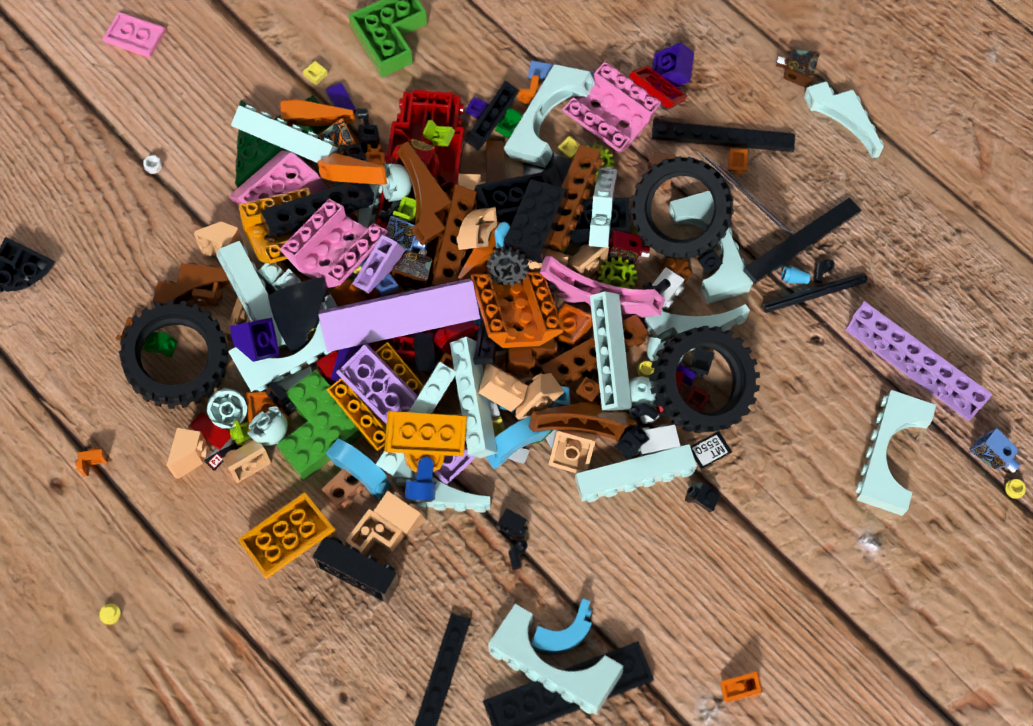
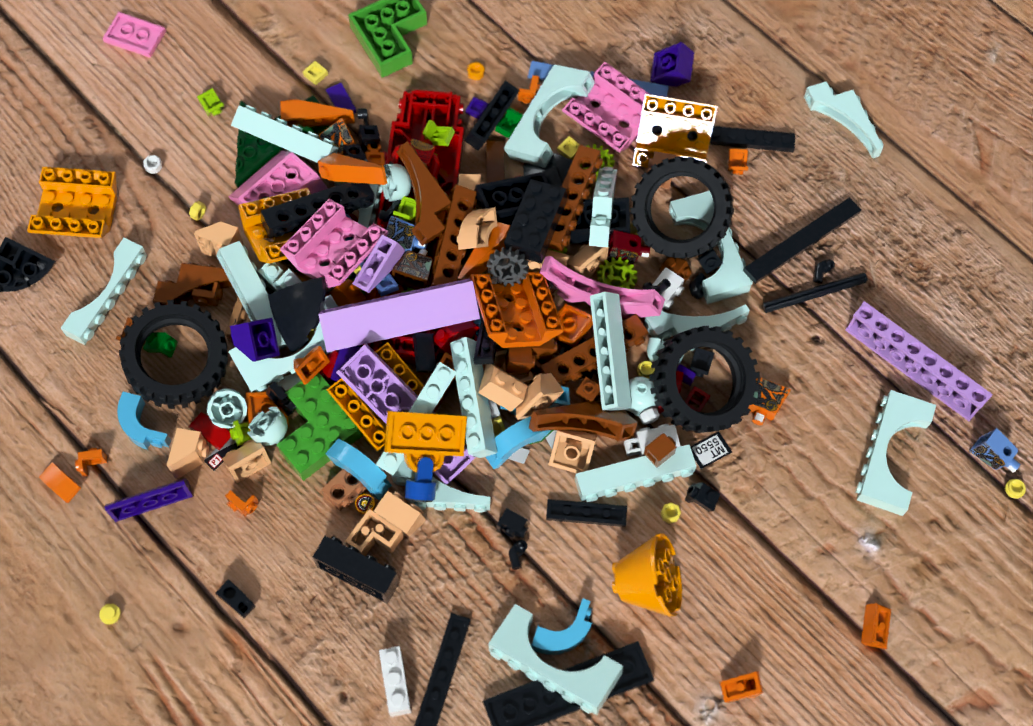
(59, 482): none -> orange slope
(79, 194): none -> light orange slope
(83, 322): none -> light aqua arch
(129, 415): none -> medium azure arch
(149, 500): none -> dark purple slope
(197, 210): none -> light yellow tile
(211, 102): none -> lime bracket
(235, 598): none -> black leg
(236, 503): none -> orange bracket
(285, 535): light orange slope -> none
(311, 364): none -> orange slope
(364, 503): none -> tile
(395, 681): none -> white brick
(475, 71): none -> light orange tile
(500, 234): medium azure arm -> none
(586, 513): none -> black tile
(632, 442): black bracket -> none
(643, 409): black arm -> none
(650, 577): none -> light orange cone
(657, 86): red plate -> none
(660, 449): none -> dark orange brick
(670, 513): none -> light yellow tile
(677, 119): none -> light orange slope
(695, 286): none -> black arm
(746, 193): sticker -> none
(769, 400): none -> torso
(794, 275): medium azure cone -> none
(799, 66): torso -> none
(876, 626): none -> orange slope

